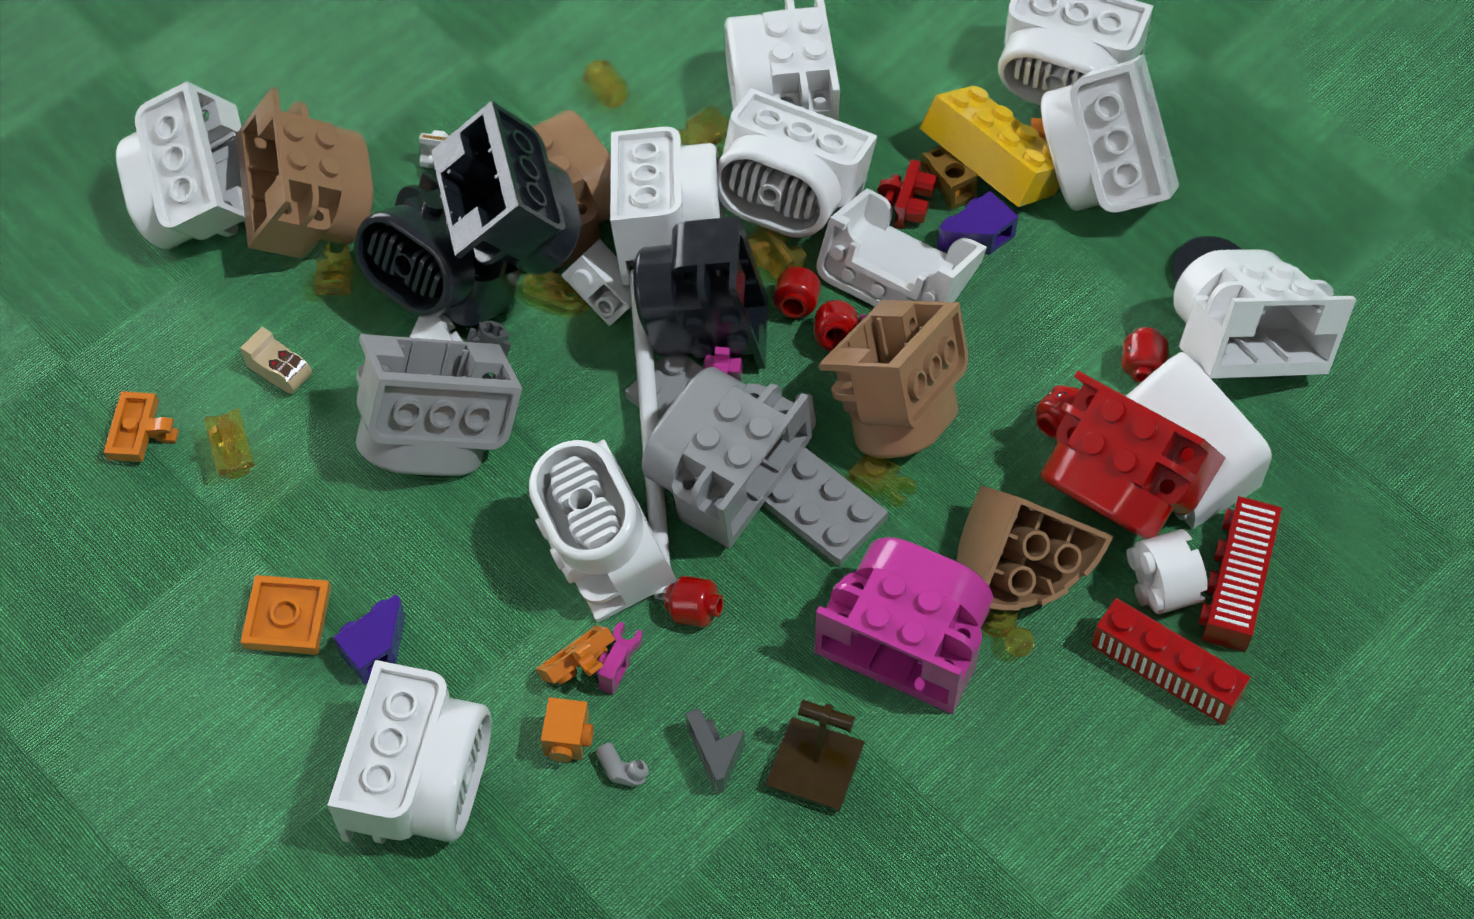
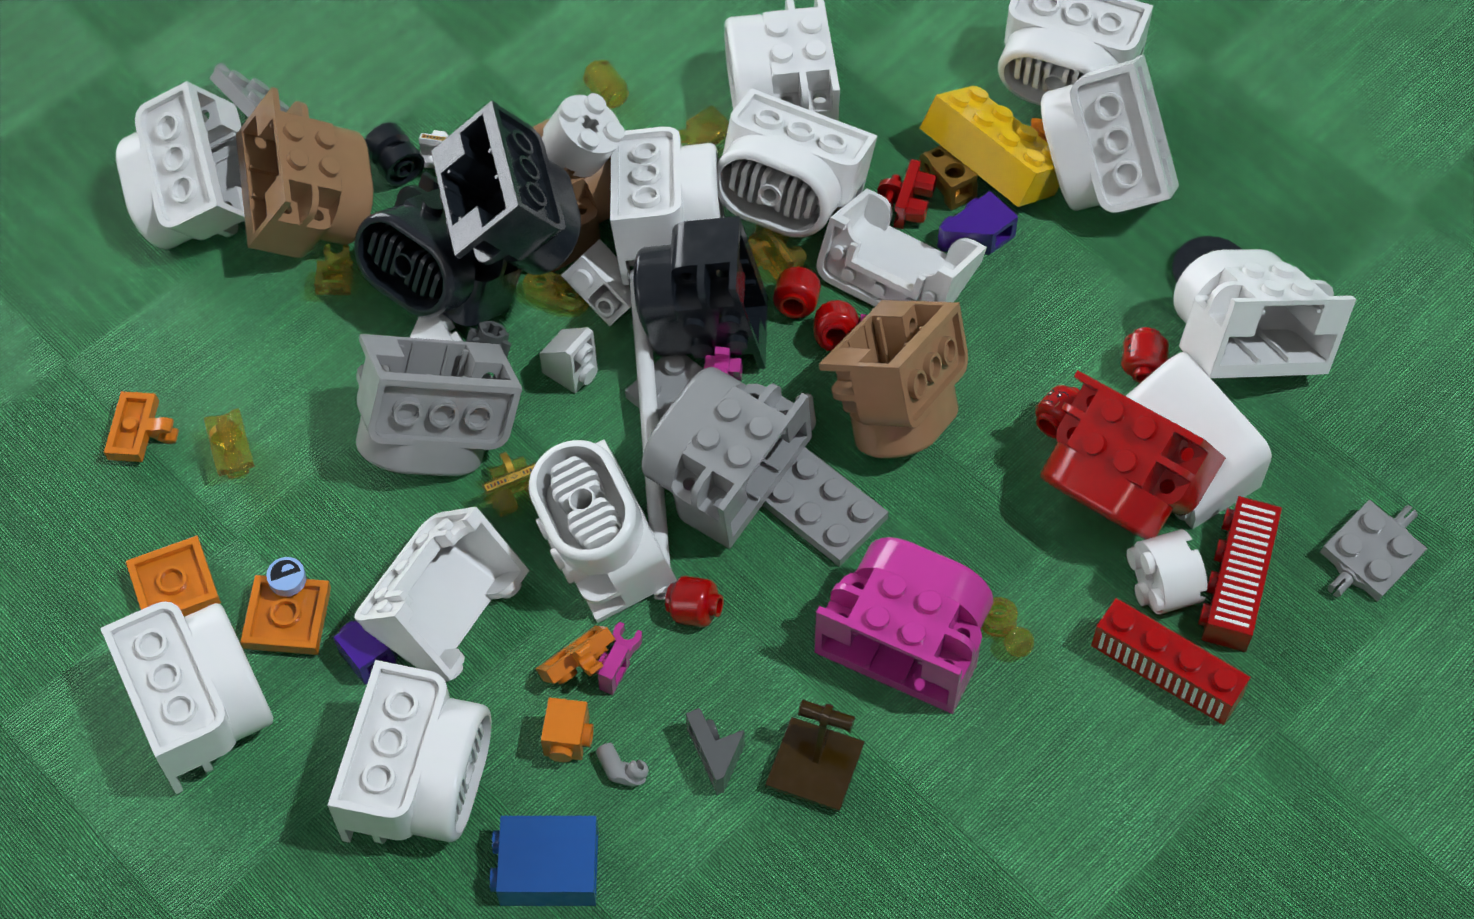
(175, 576): none -> orange plate
(187, 684): none -> white brick
(242, 92): none -> light grey plate
(275, 361): tan leg -> none
(286, 576): none -> light blue tile
(394, 154): none -> black wheel
(441, 589): none -> white windscreen
(507, 480): none -> clear yellow hips
(545, 861): none -> blue brick
(570, 358): none -> white slope
(582, 134): none -> white brick
(881, 475): clear yellow plate -> none
(1026, 549): medium nougat brick -> none
(1373, 550): none -> light grey plate

